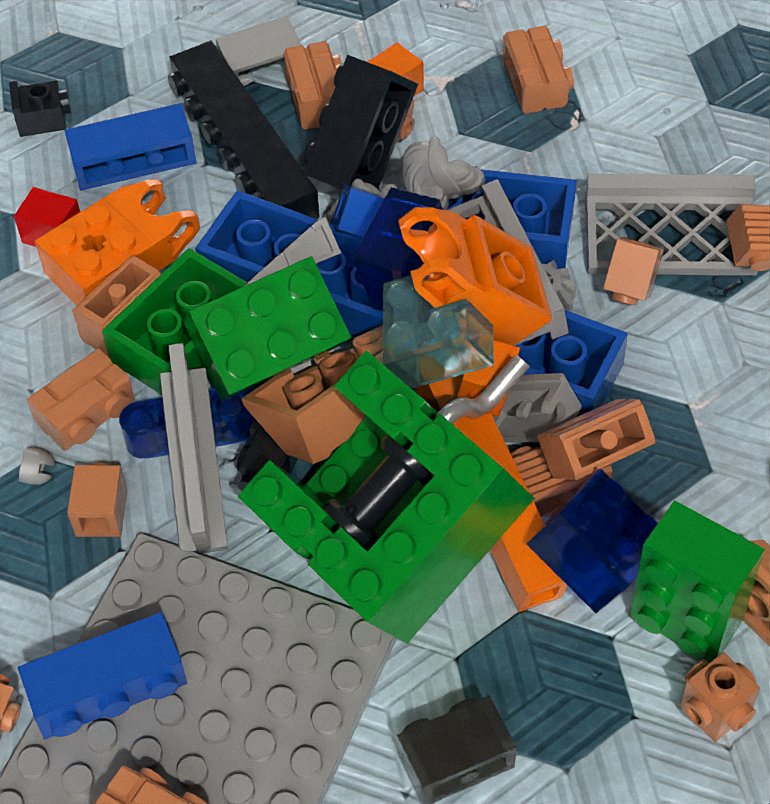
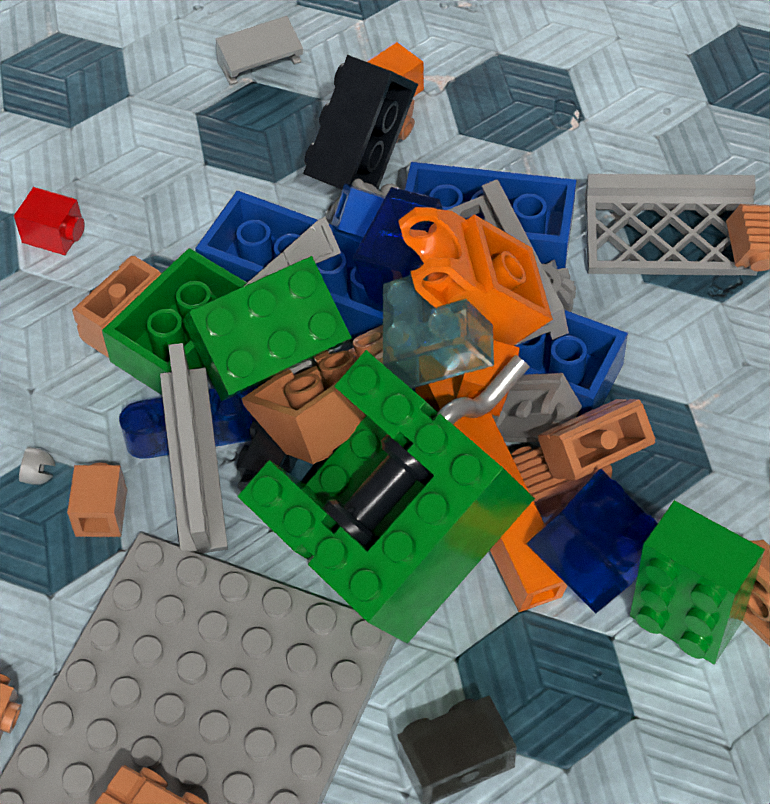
(39, 107): black brick -> none
(81, 400): nougat brick -> none
(102, 676): blue brick -> none
(107, 233): orange brick -> none
(130, 146): blue brick -> none
(240, 130): black brick -> none
(310, 80): nougat brick -> none
(430, 173): light grey hair -> none
(537, 69): nougat brick -> none
(632, 270): nougat brick -> none
(719, 696): nougat brick -> none

